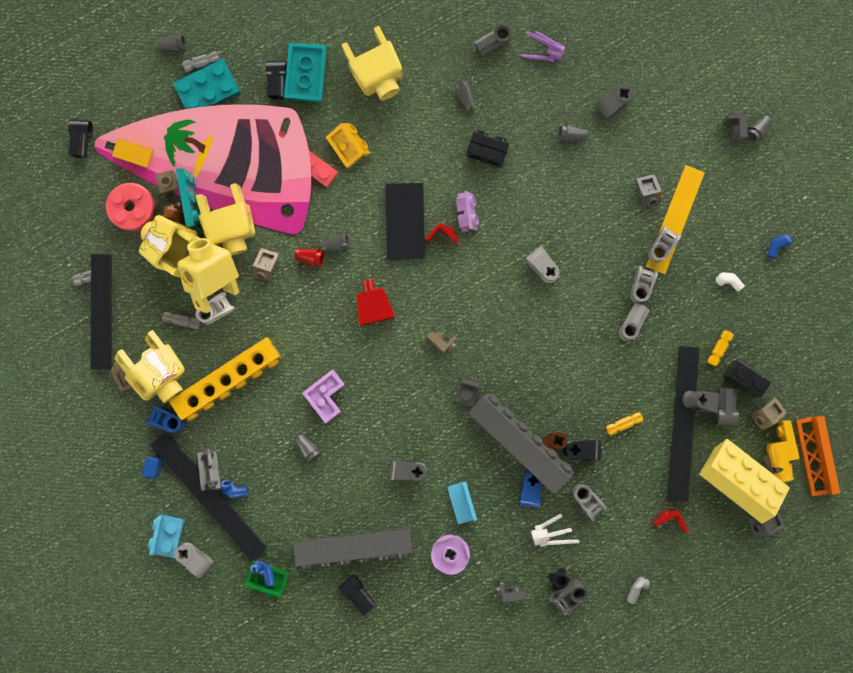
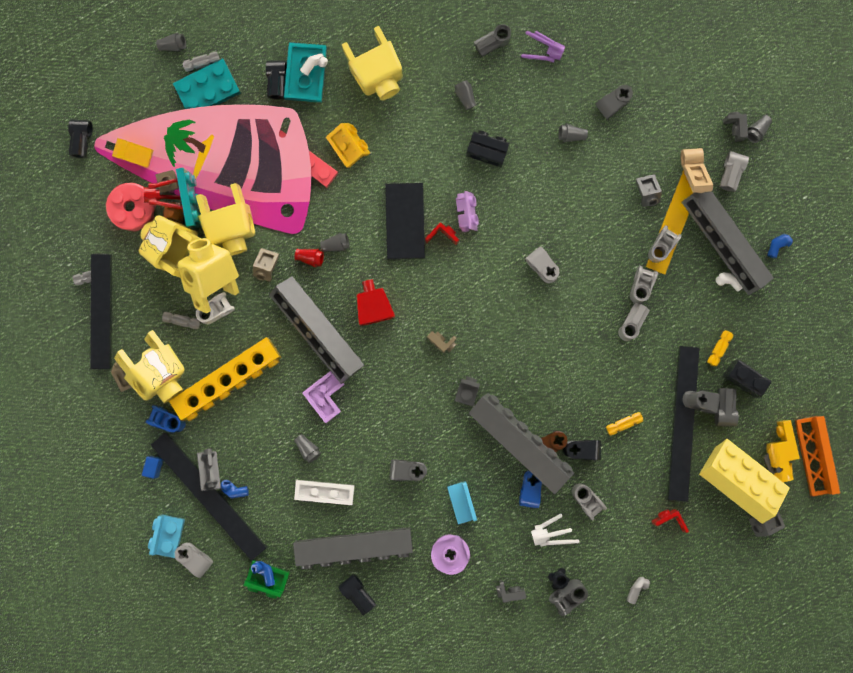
(153, 196): none -> red plant
(312, 61): none -> white arm
(316, 329): none -> brick
(324, 492): none -> white plate
(695, 170): none -> tan plate
(728, 241): none -> dark grey brick
(734, 167): none -> light grey piece
(769, 414): dark tan bracket -> none

